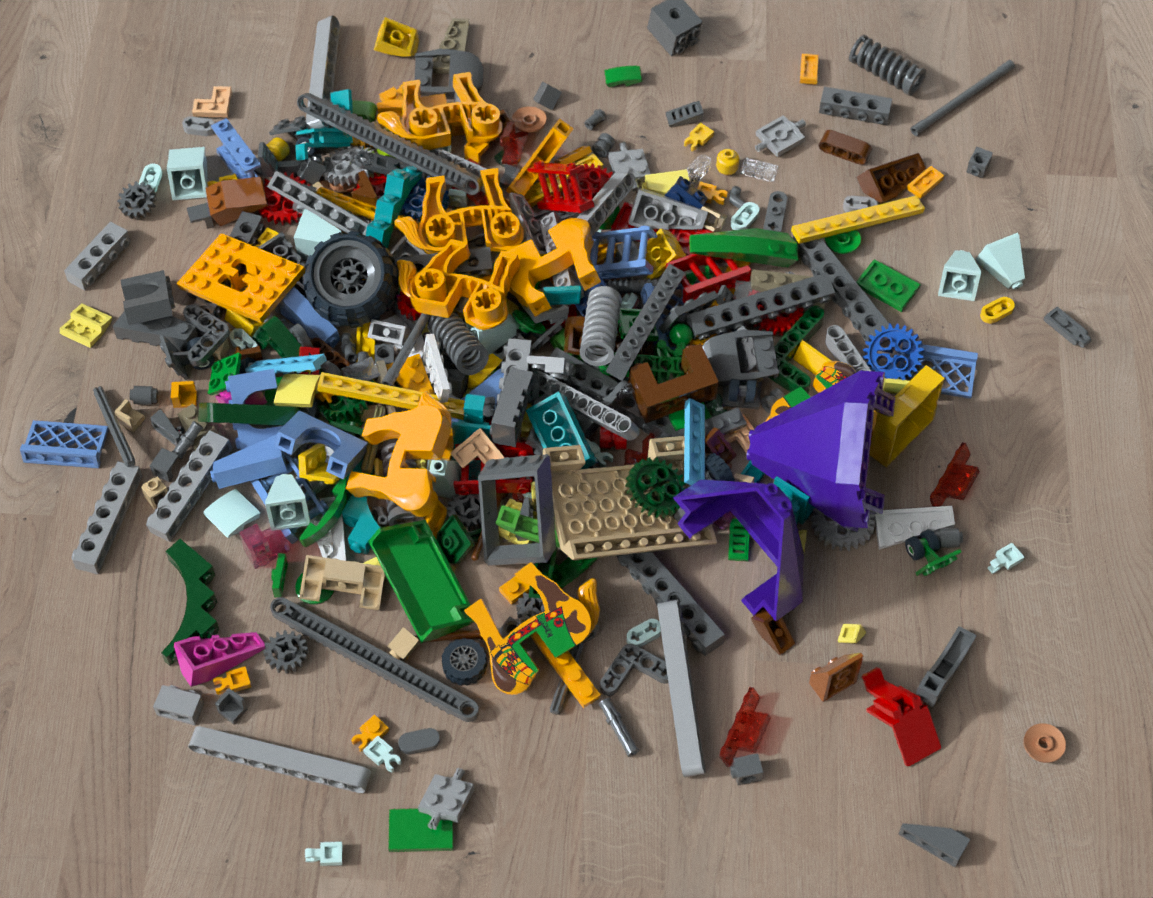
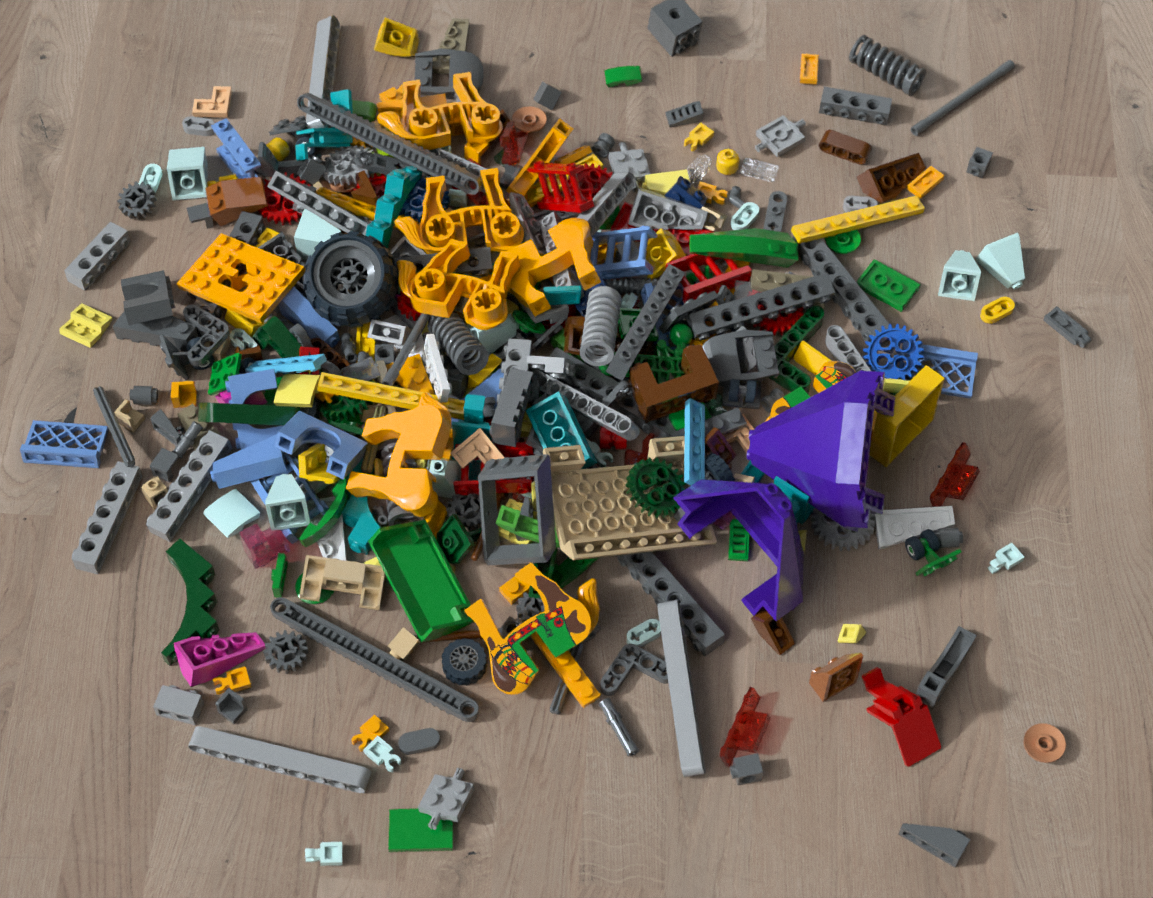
(592, 121): dark grey pin -> none

